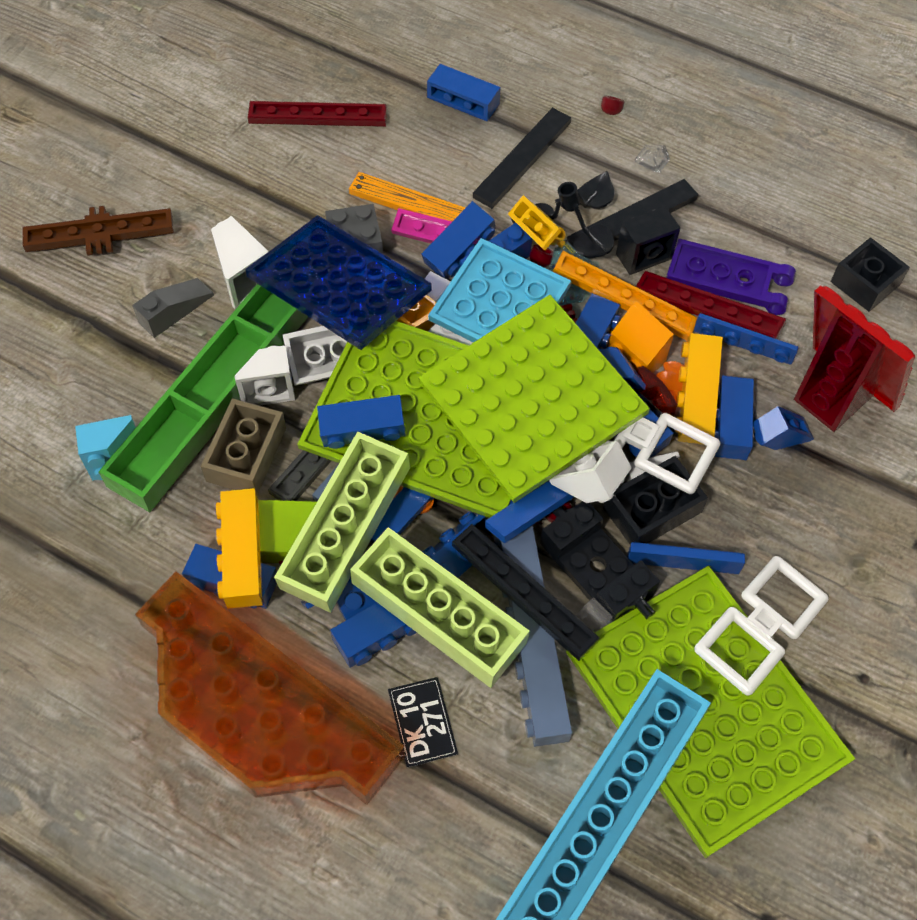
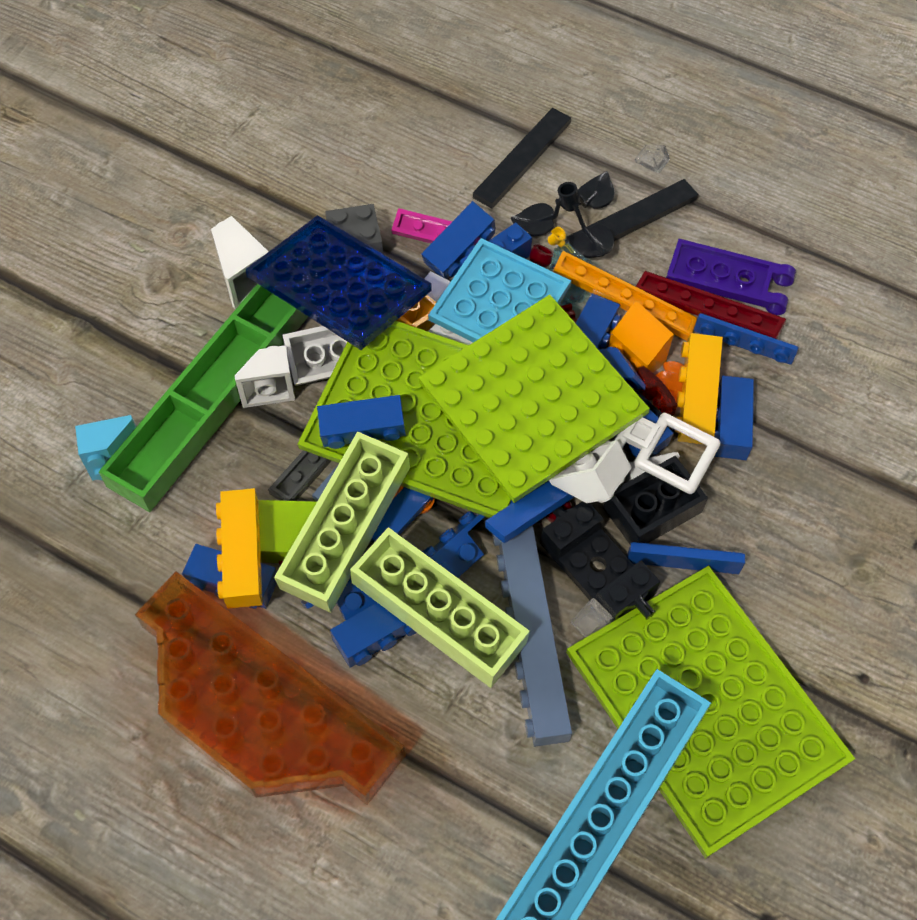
(97, 230): reddish brown hinge -> none
(170, 304): dark grey slope -> none
(243, 446): dark tan brick -> none
(317, 113): dark red tile -> none
(400, 197): light orange tile -> none
(422, 722): black sticker -> none
(463, 92): blue brick -> none
(526, 592): black tile -> none
(534, 222): yellow slope -> none
(612, 105): dark red piece -> none
(647, 240): black brick -> none
(761, 625): white bar -> none
(781, 429): blue slope -> none
(850, 363): dark red piece -> none
(869, 274): black brick -> none

